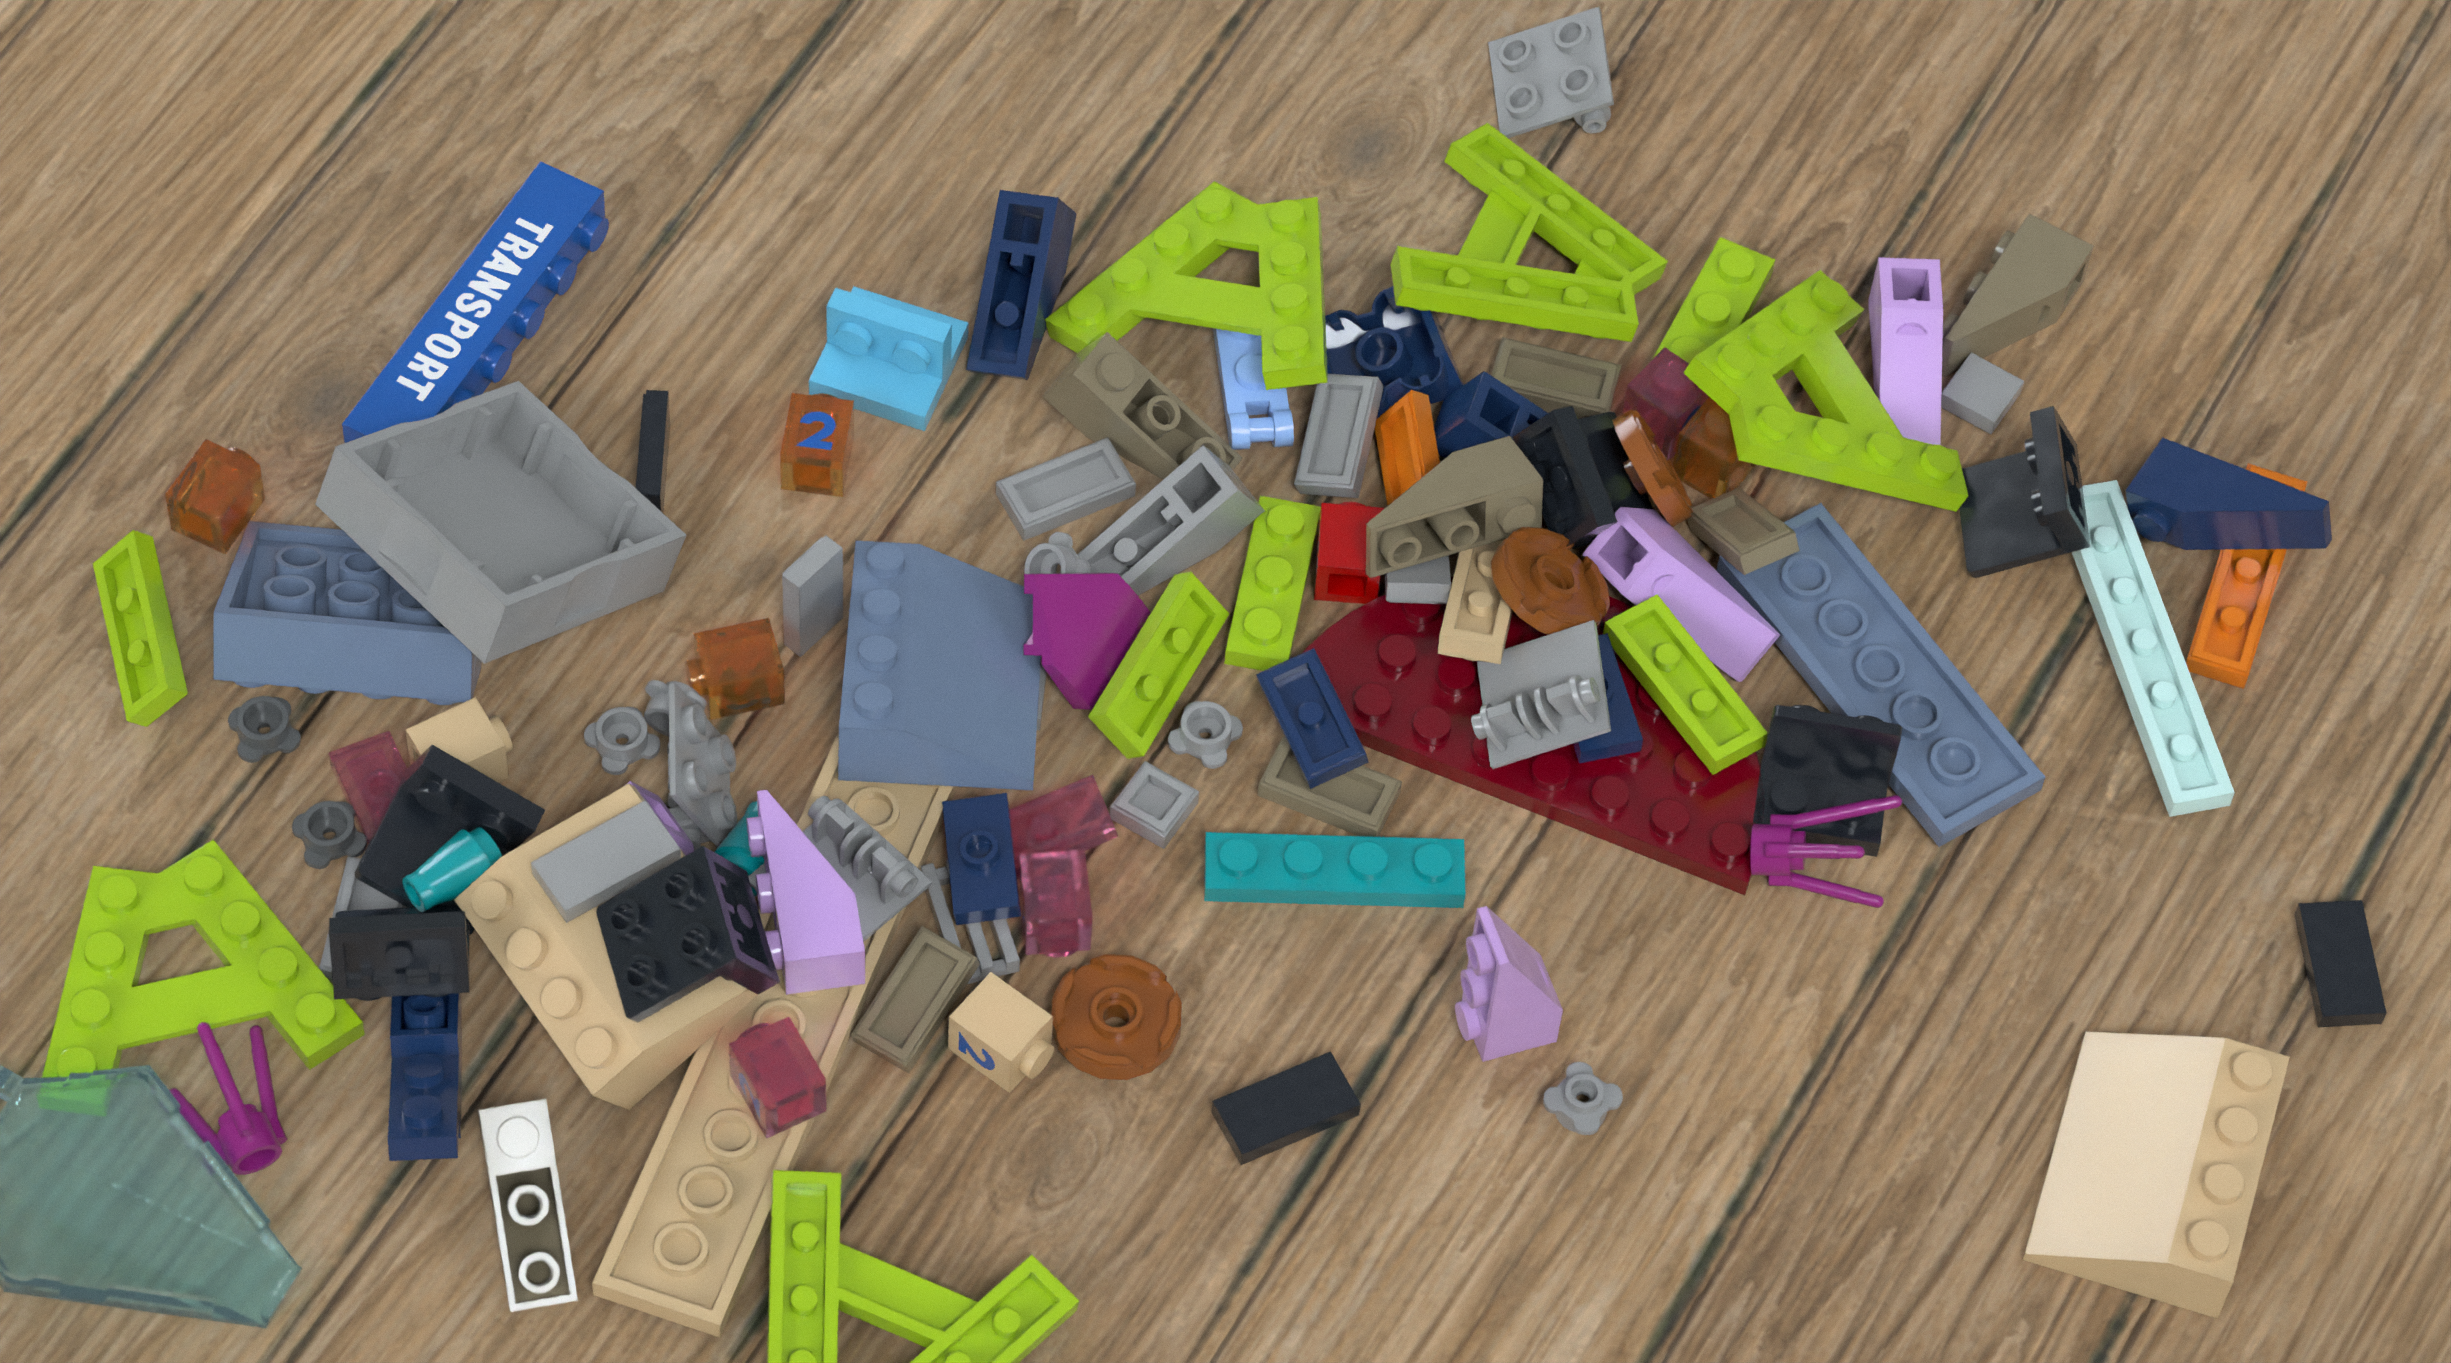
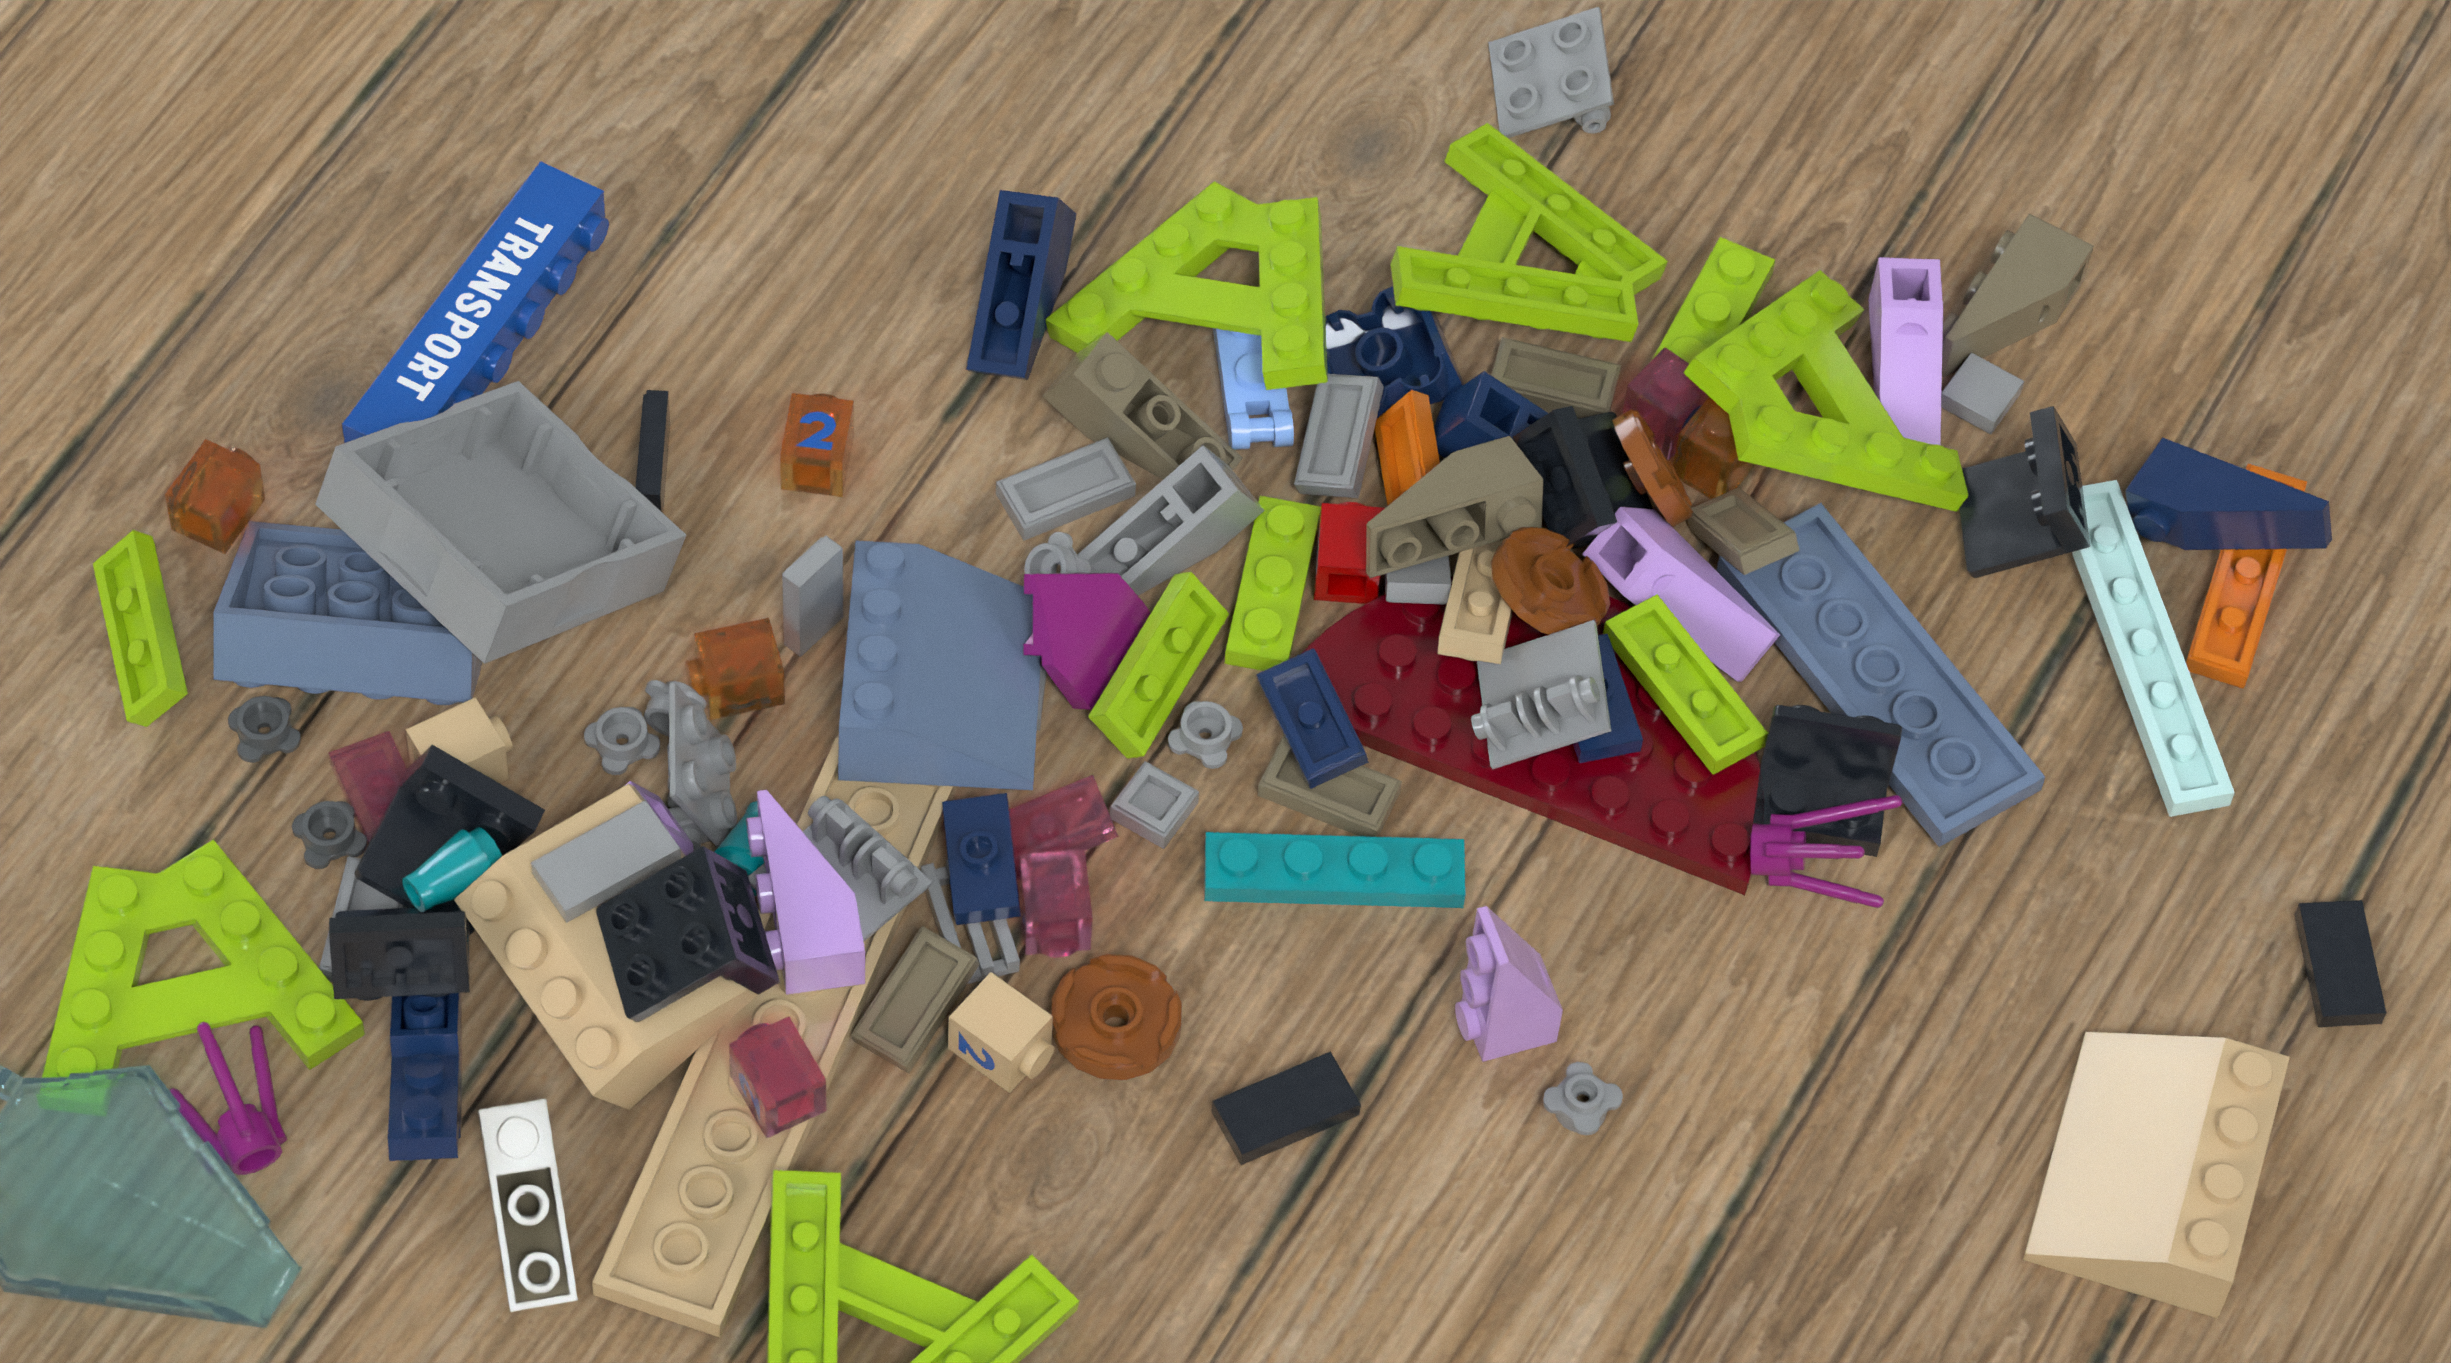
(887, 356): medium azure bracket -> none

